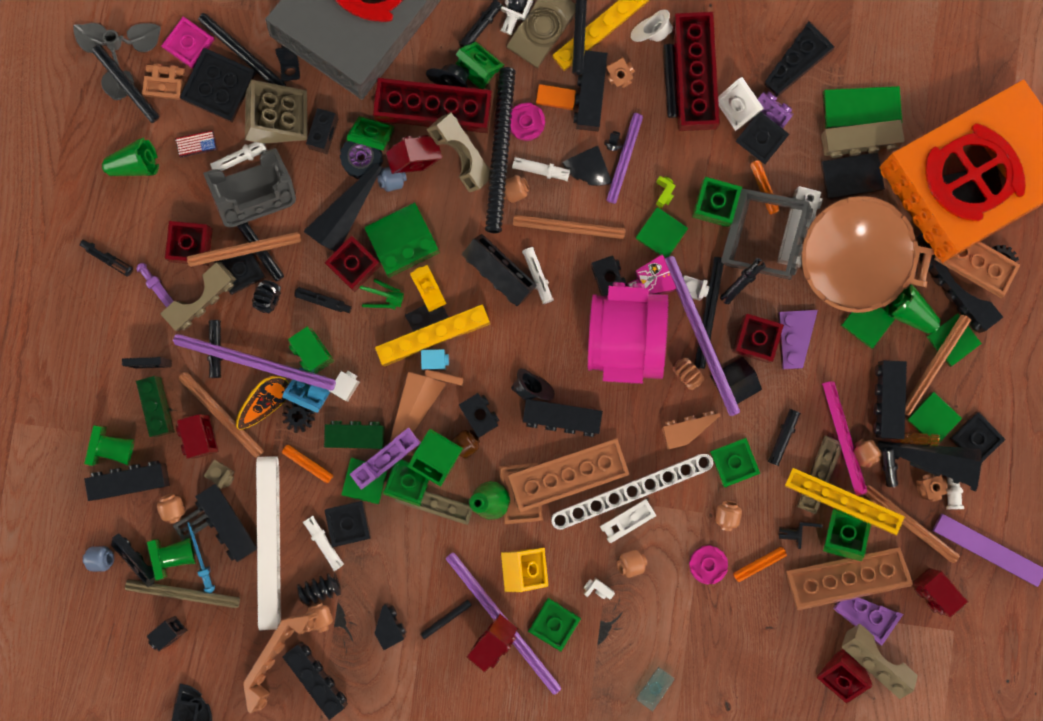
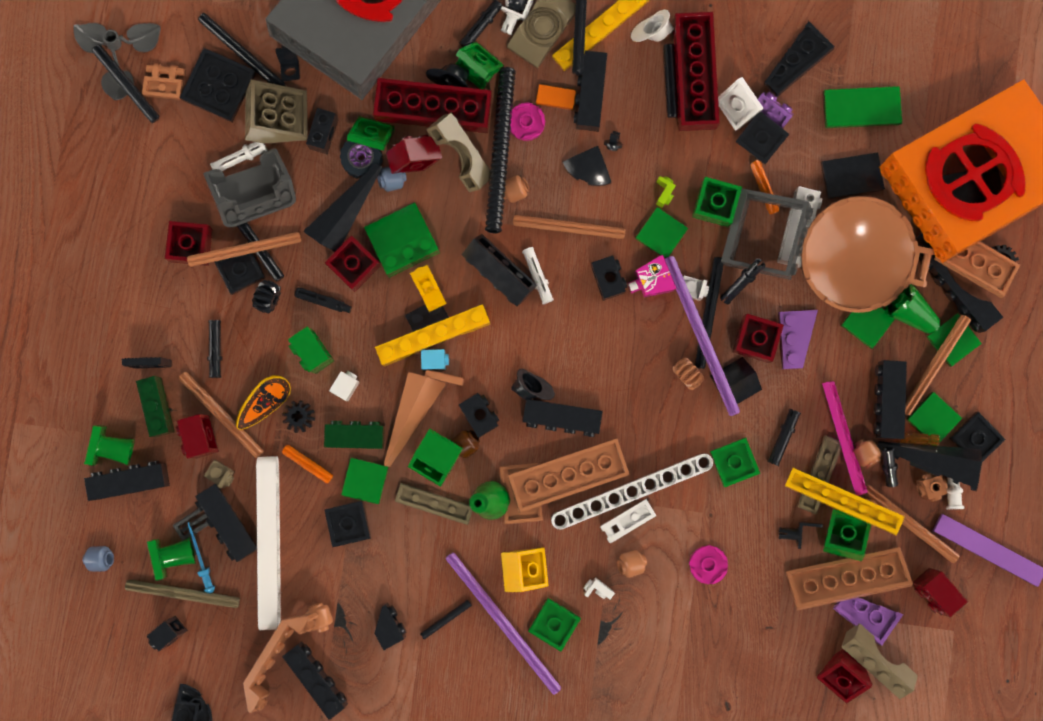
(107, 258): black piece -> none
(132, 160): green cone -> none
(133, 559): black plate -> none
(154, 283): medium lavender sword -> none
(171, 508): nougat head -> none
(187, 42): dark pink tile -> none
(196, 144): tile -> none
(216, 281): dark tan arch -> none
(254, 362): medium lavender axle -> none
(306, 394): dark azure plate -> none
(319, 590): black piece -> none
(323, 543): white pin -> none
(385, 458): medium lavender slope -> none
(394, 298): green plant -> none
(406, 484): green tile -> none
(493, 643): dark red brick -> none
(541, 169): white pin -> none
(620, 65): nougat brick -> none
(624, 158): medium lavender axle -> none
(628, 334): dark pink cylinder -> none
(655, 689): clear light blue plate -> none
(683, 433): nougat slope -> none
(728, 515): nougat head -> none
(760, 564): orange axle -> none
(862, 138): dark tan brick -> none

